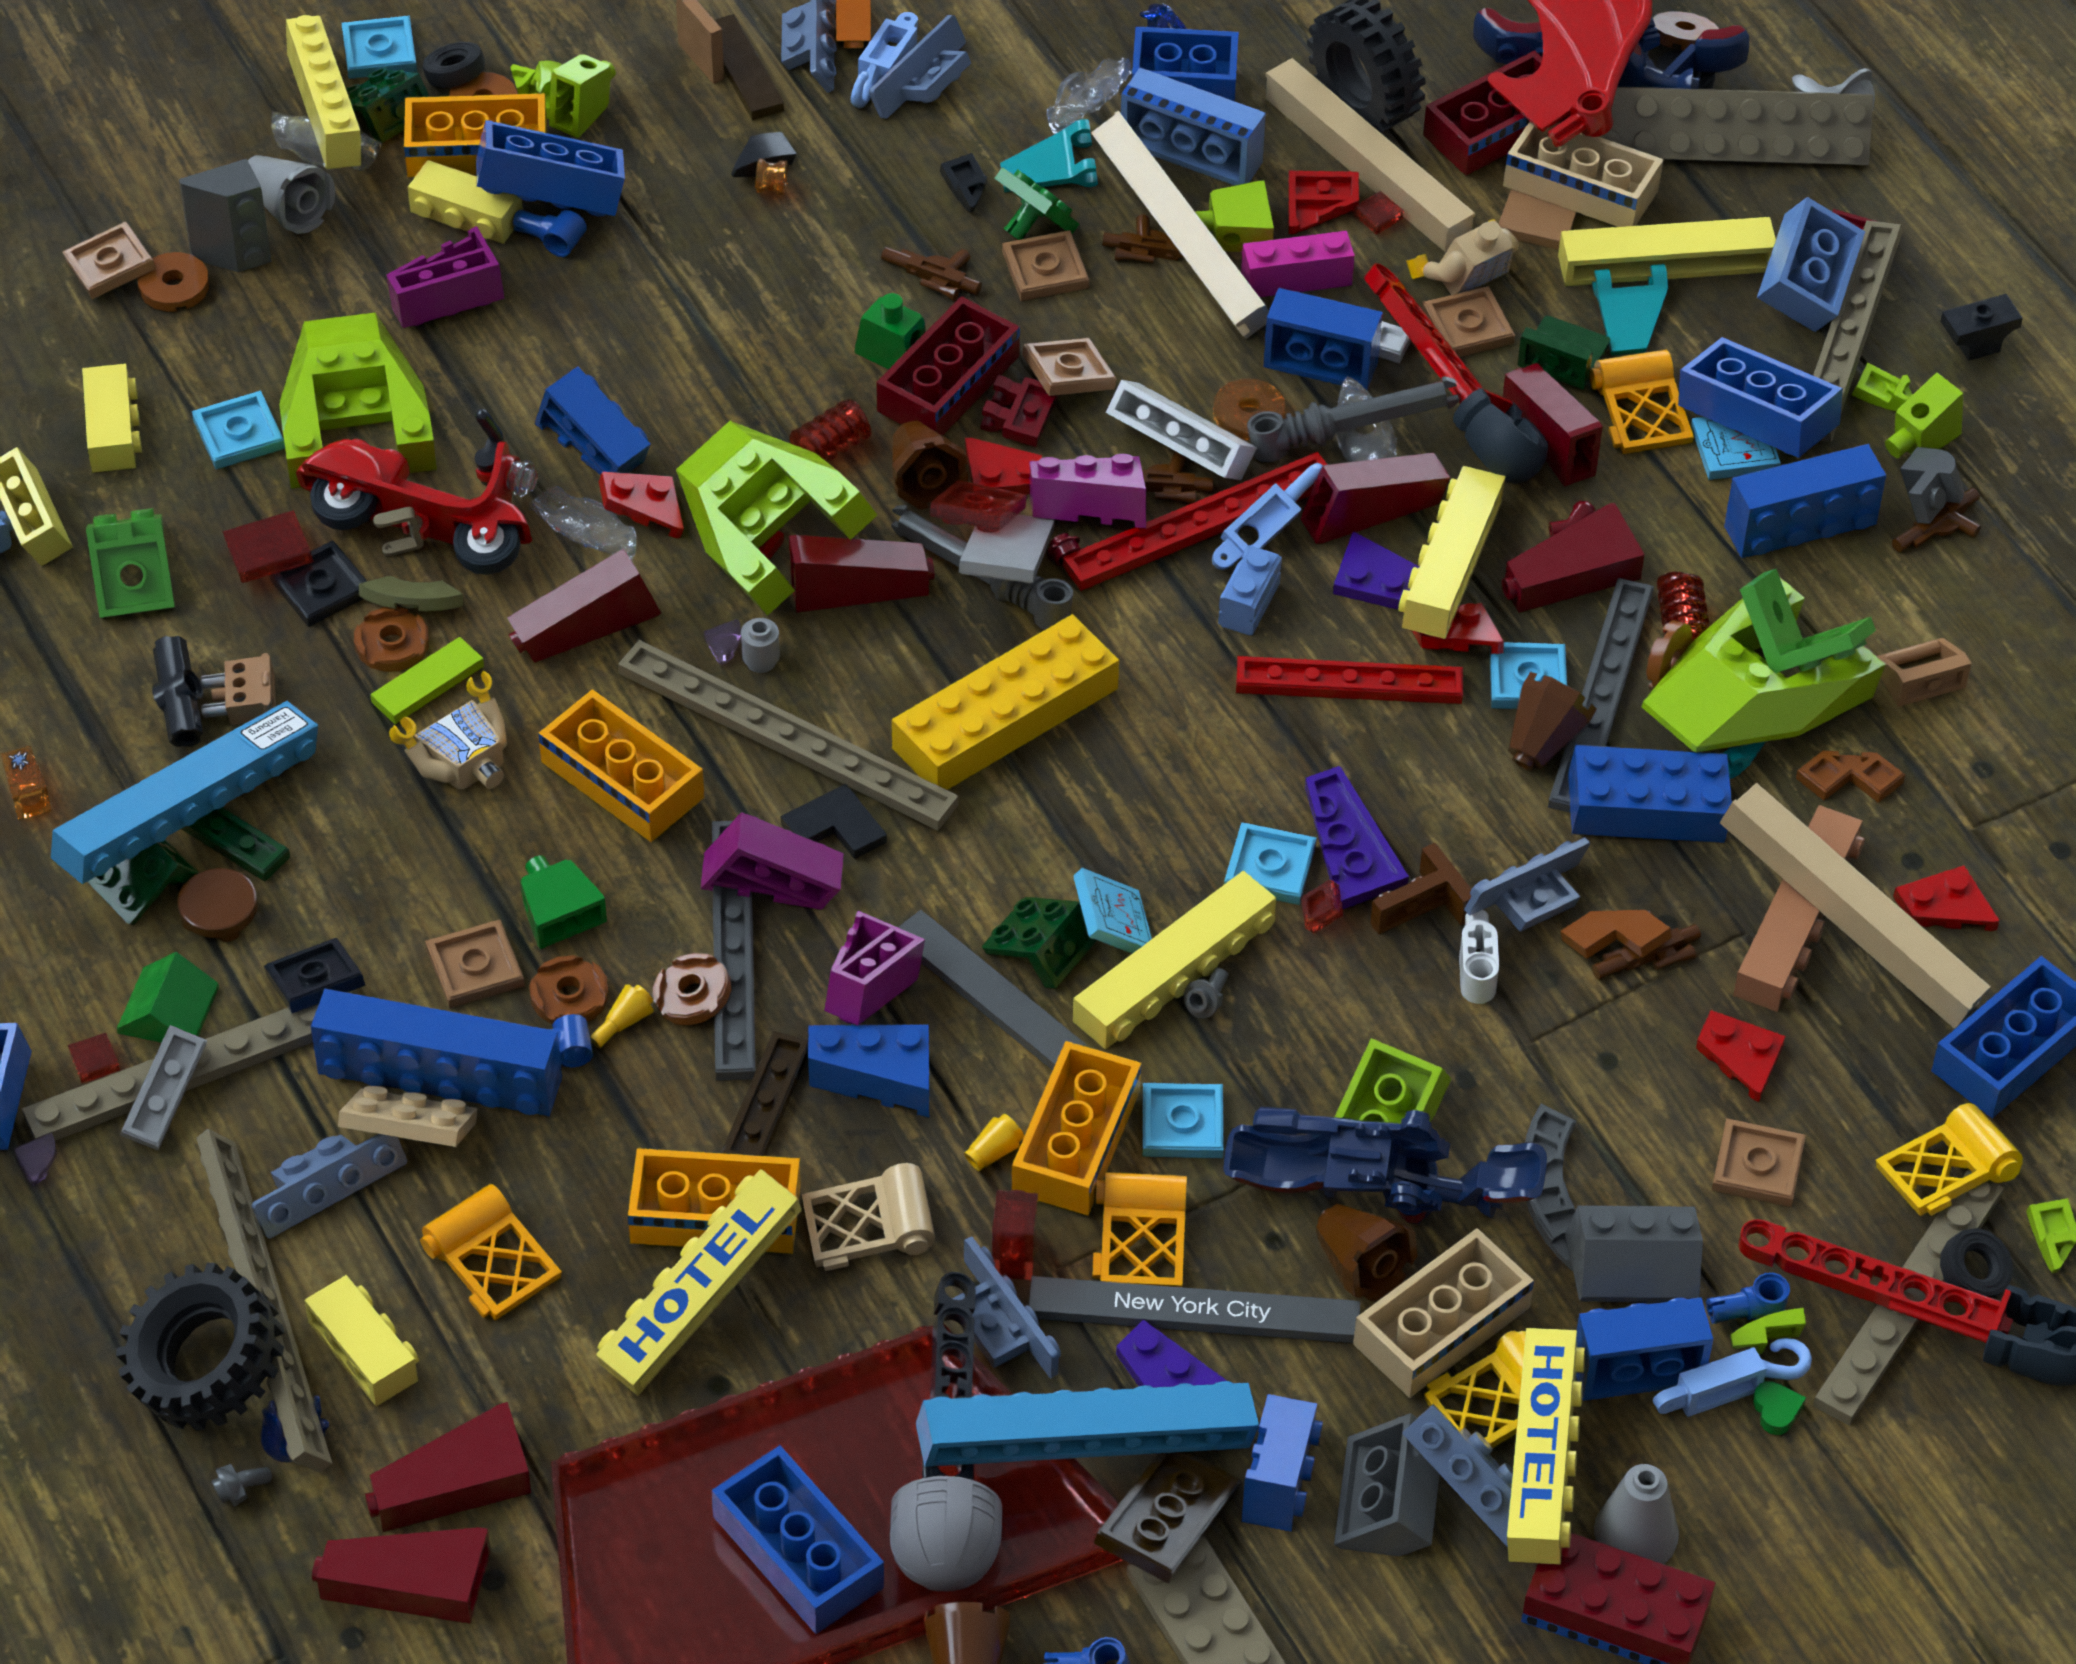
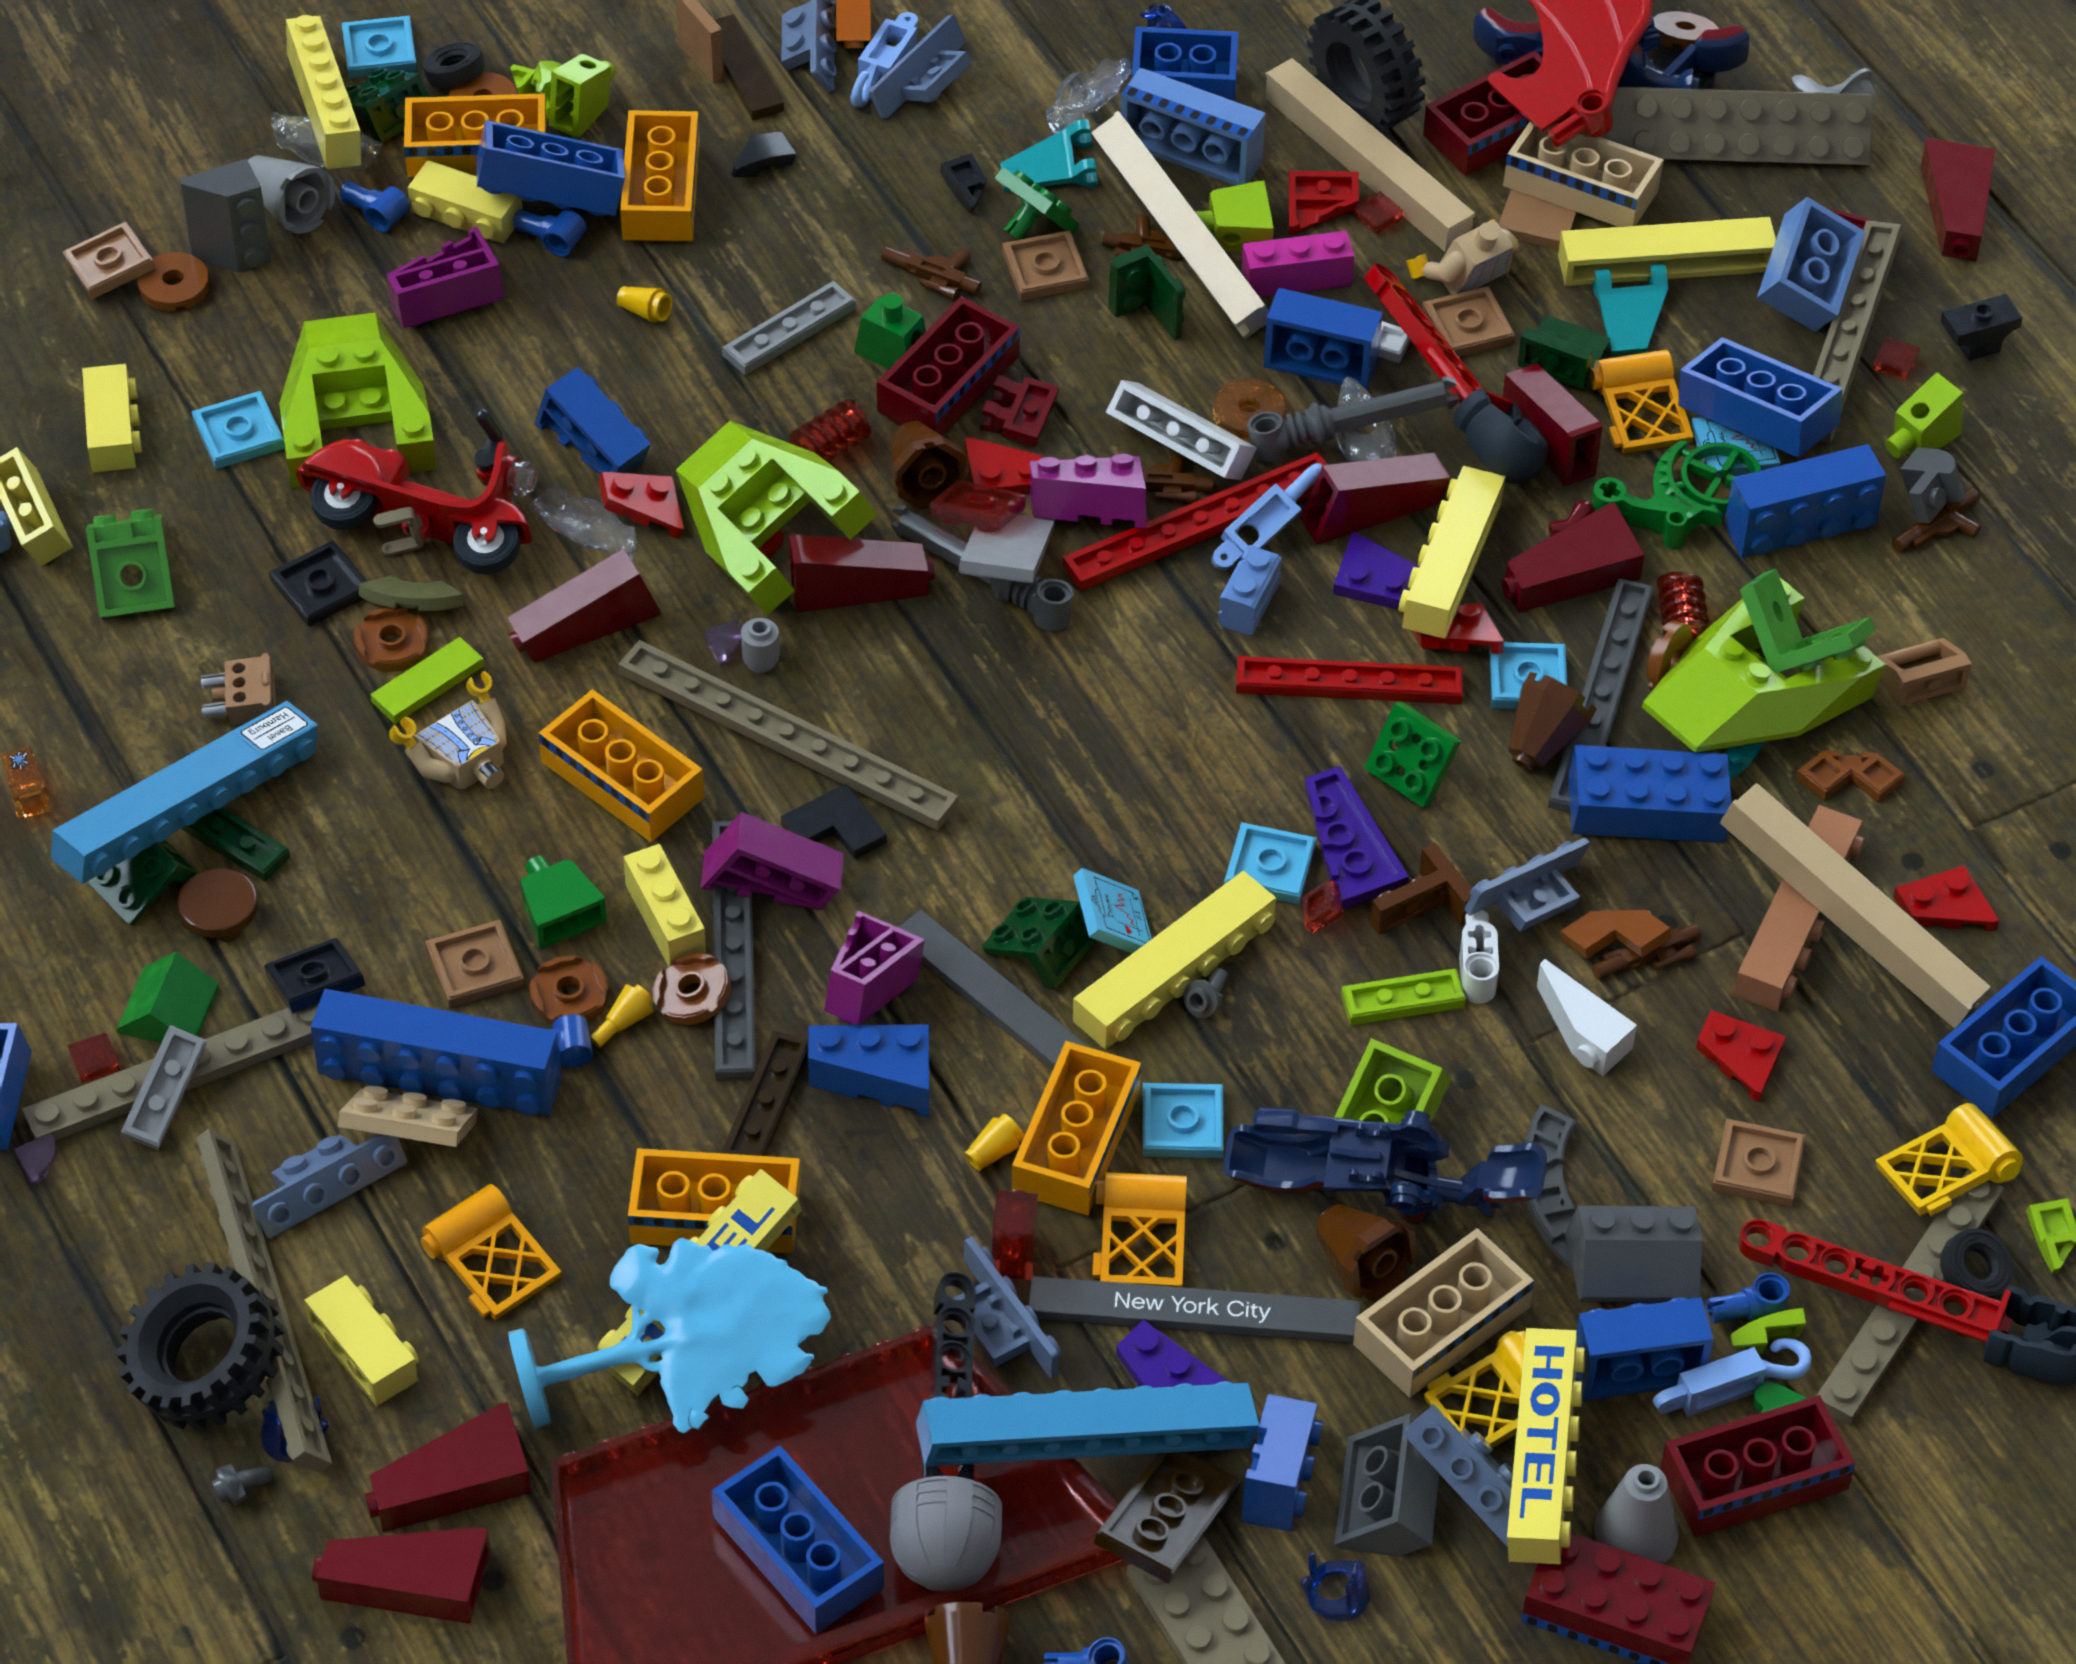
(177, 691): black piece -> none
(267, 546): clear red tile -> none
(380, 208): none -> blue pin
(647, 303): none -> yellow cone
(660, 175): none -> light orange brick
(663, 903): none -> light yellow brick
(721, 1322): none -> medium azure plant
(771, 176): clear orange wheel -> none
(789, 328): none -> light grey tile
(902, 1211): tan piece -> none
(1005, 703): yellow brick -> none
(1062, 546): dark red plate -> none
(1069, 366): medium nougat tile -> none
(1142, 280): none -> dark green bracket
(1356, 1589): none -> clear blue piece
(1403, 997): none -> lime tile
(1423, 752): none -> green plate
(1589, 1025): none -> white slope
(1670, 510): none -> green piece
(1757, 1465): none -> dark red brick
(1882, 388): lime slope -> none
(1896, 358): none -> clear red tile
(1957, 191): none -> dark red slope

